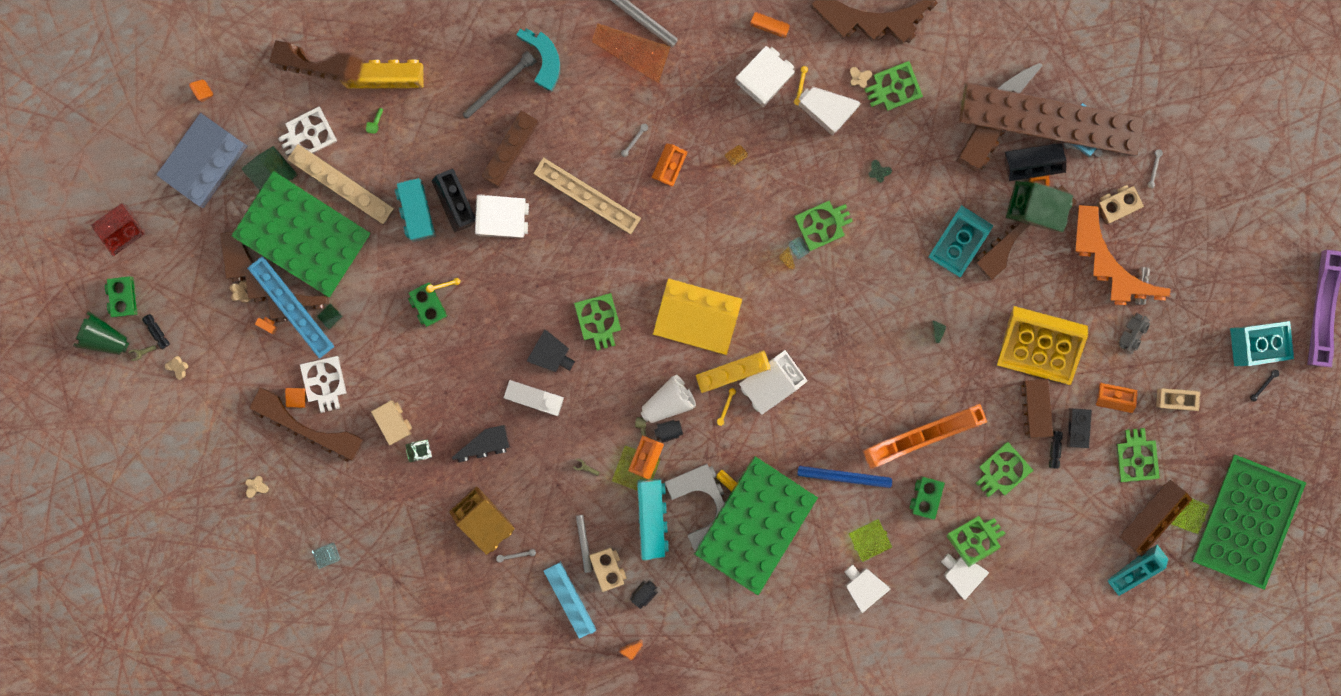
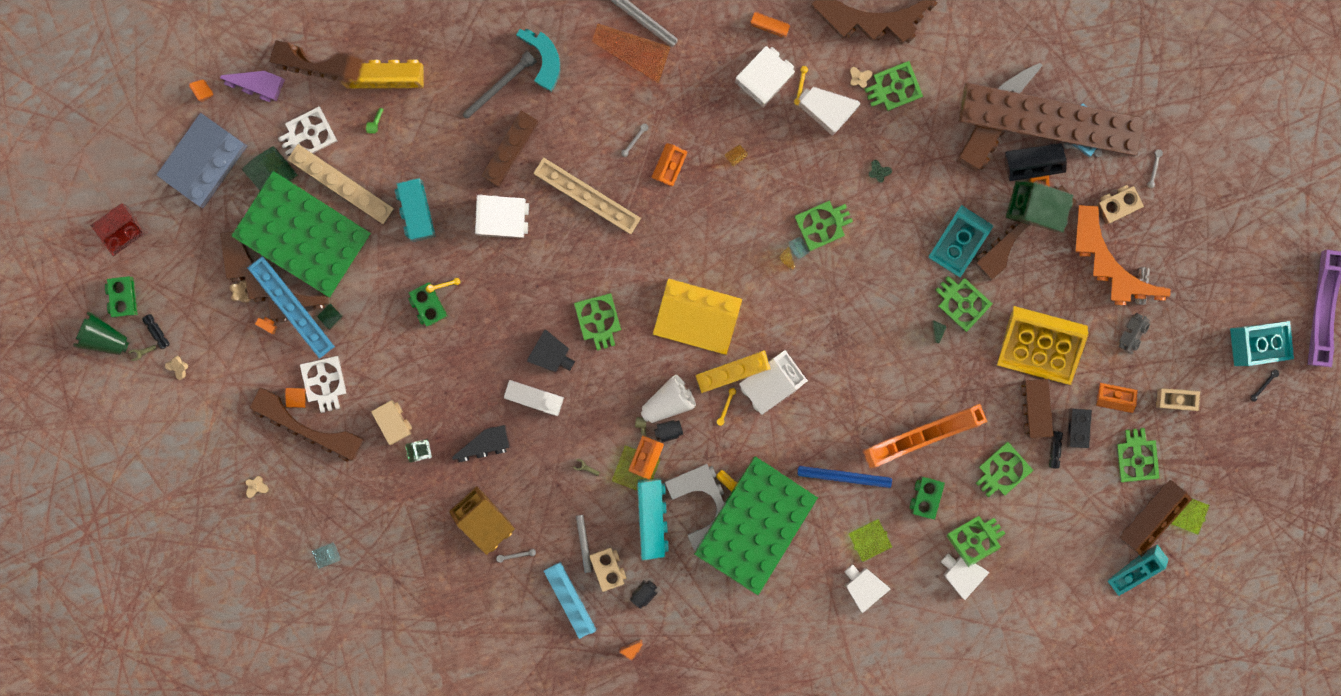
(259, 82): none -> medium lavender slope
(453, 200): black brick -> none
(951, 292): none -> bright green piece
(1249, 521): green plate -> none

